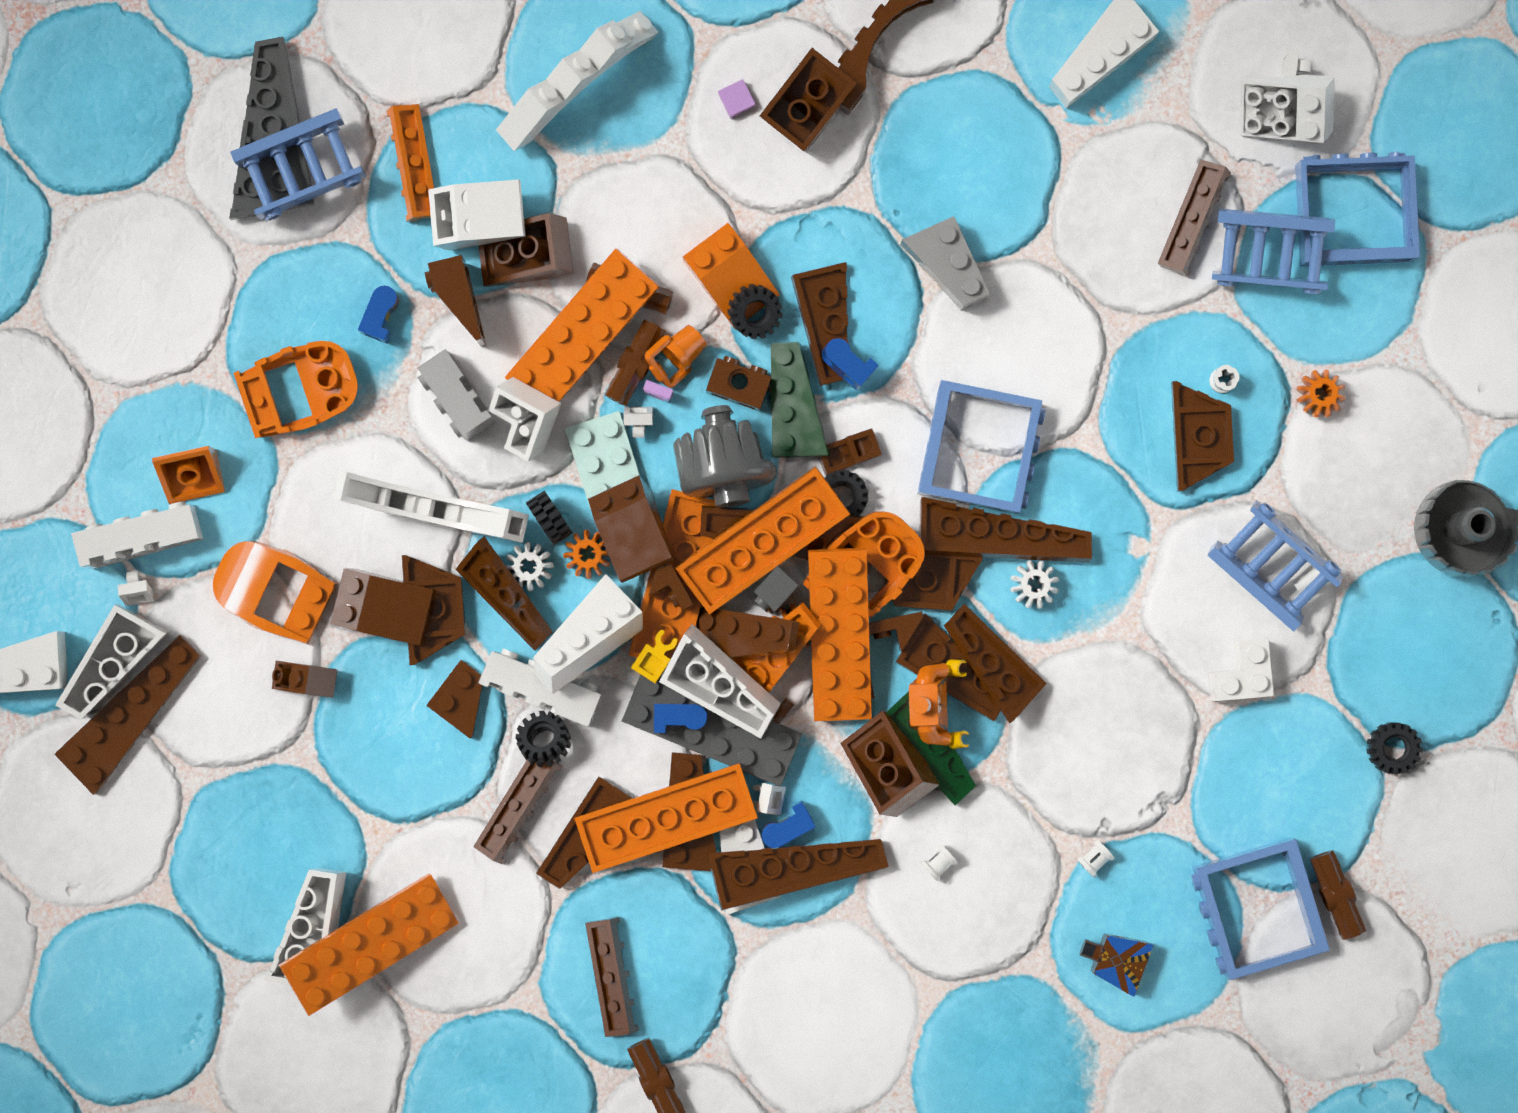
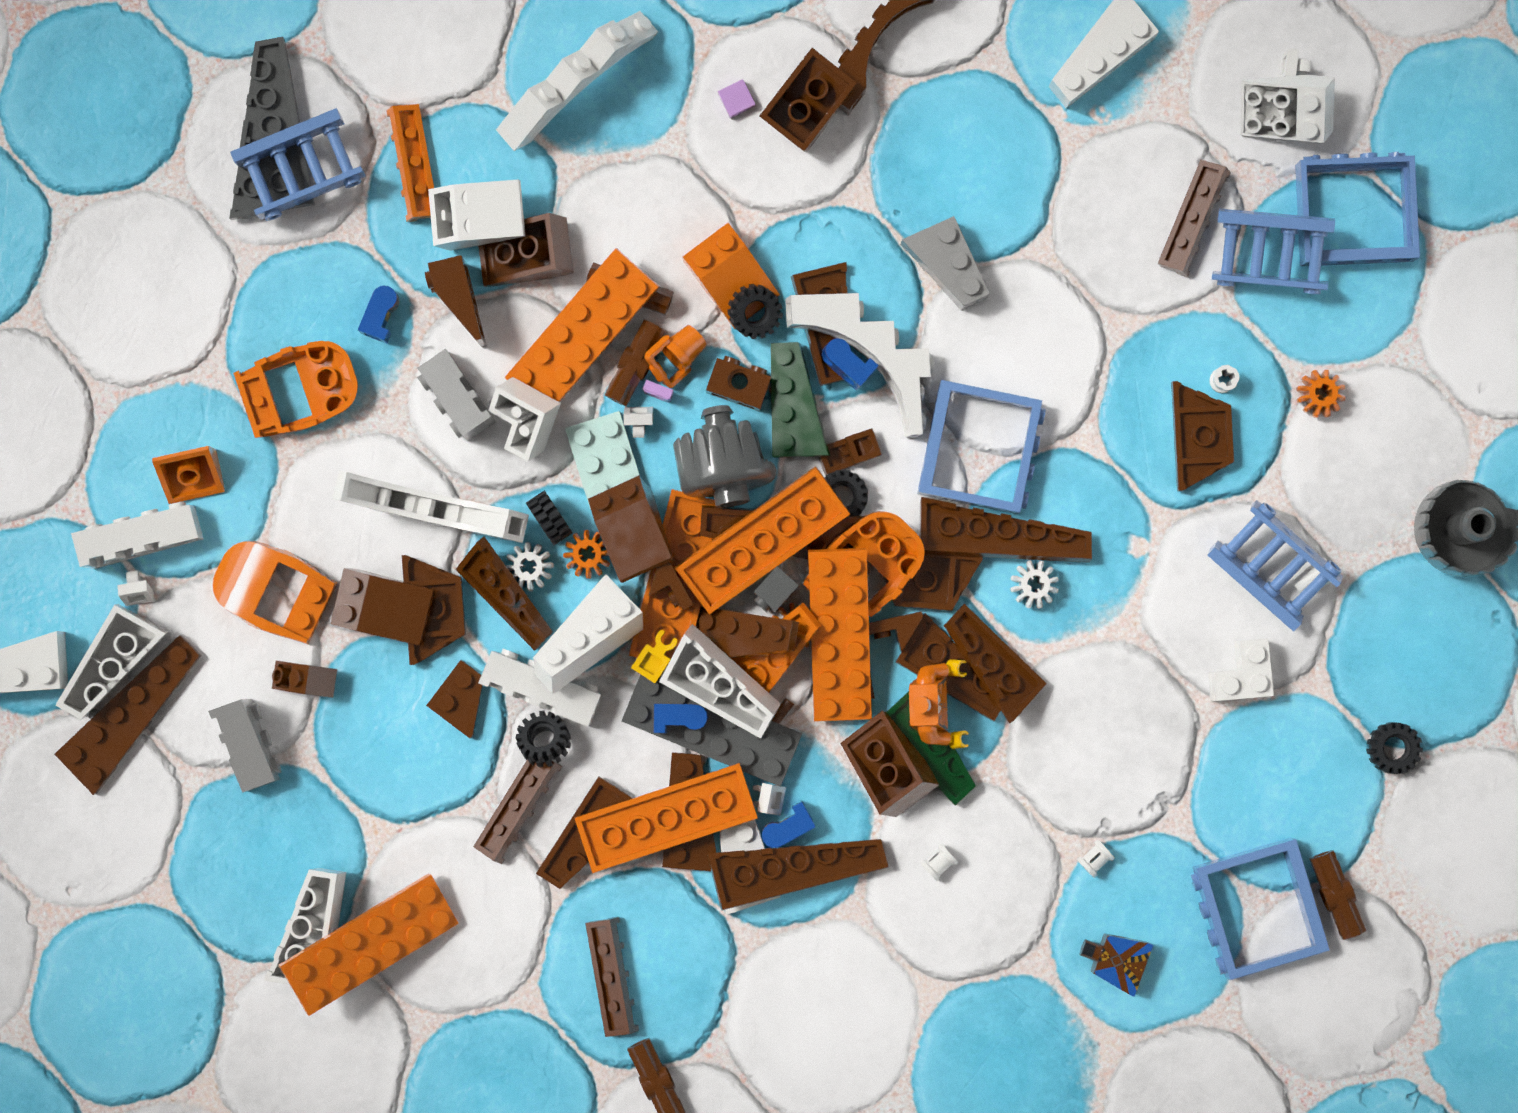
(247, 744): none -> light grey wedge
(901, 368): none -> white arch

